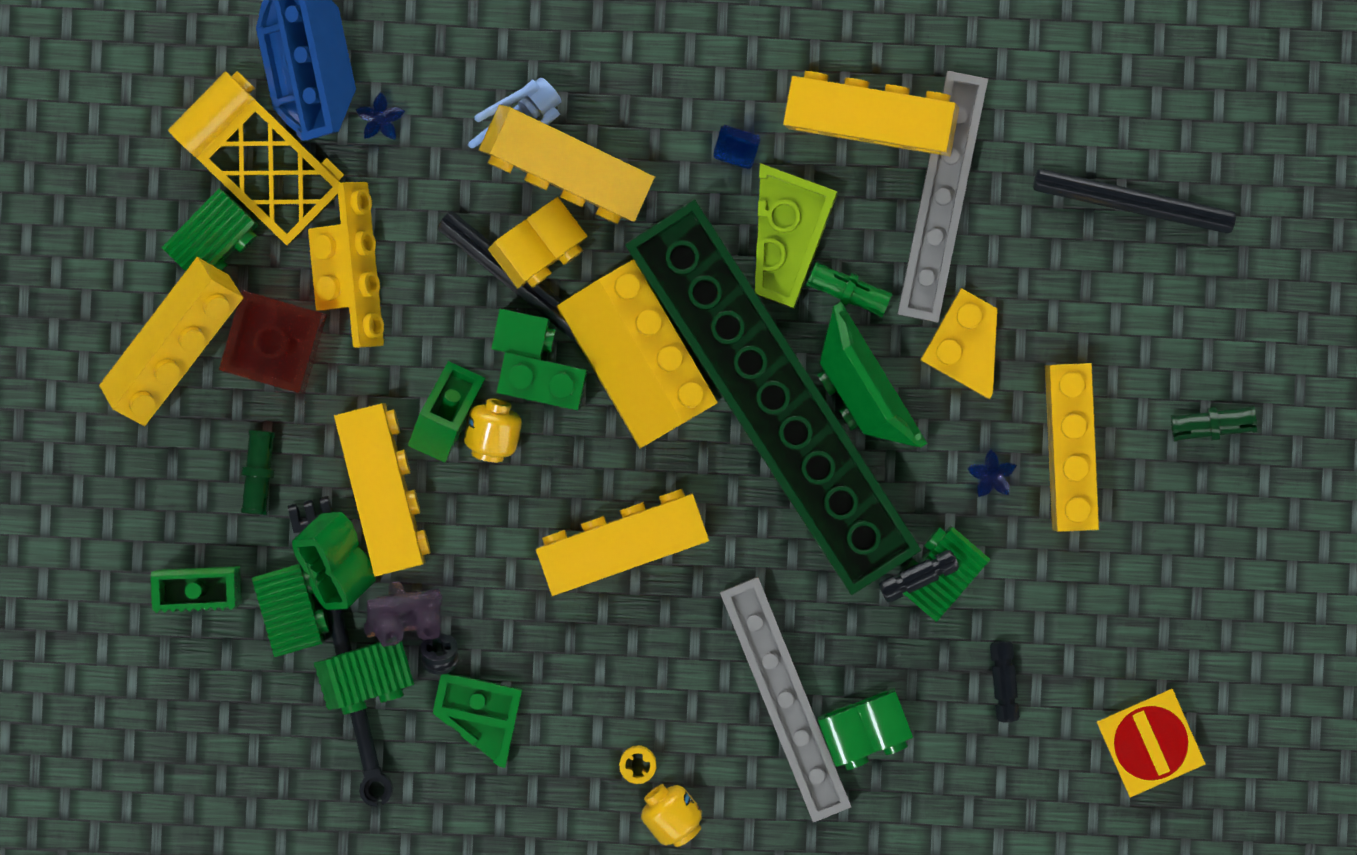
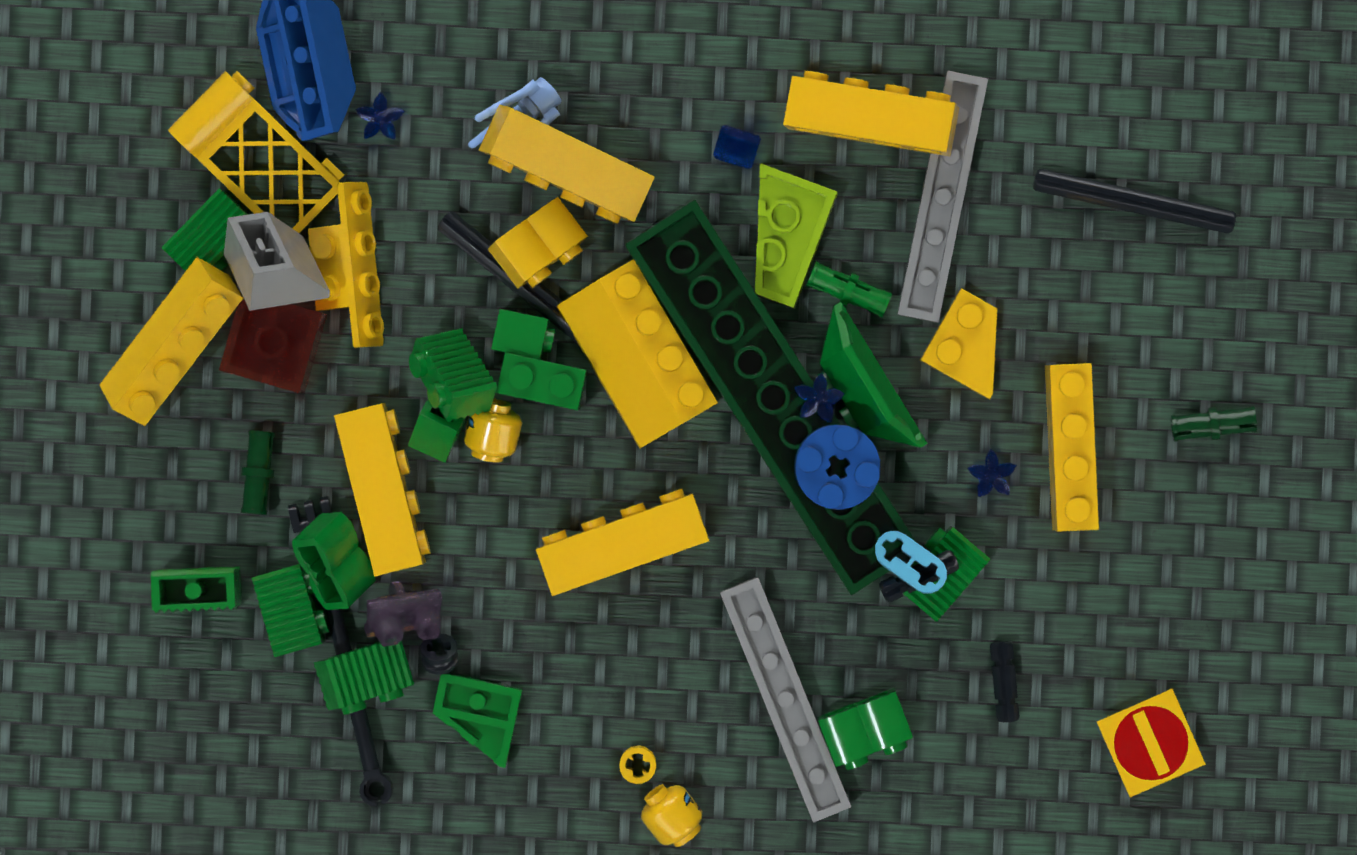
(271, 262): none -> light grey slope
(452, 374): none -> green brick
(818, 399): none -> clear blue plant
(860, 473): none -> blue brick
(916, 553): none -> medium azure beam

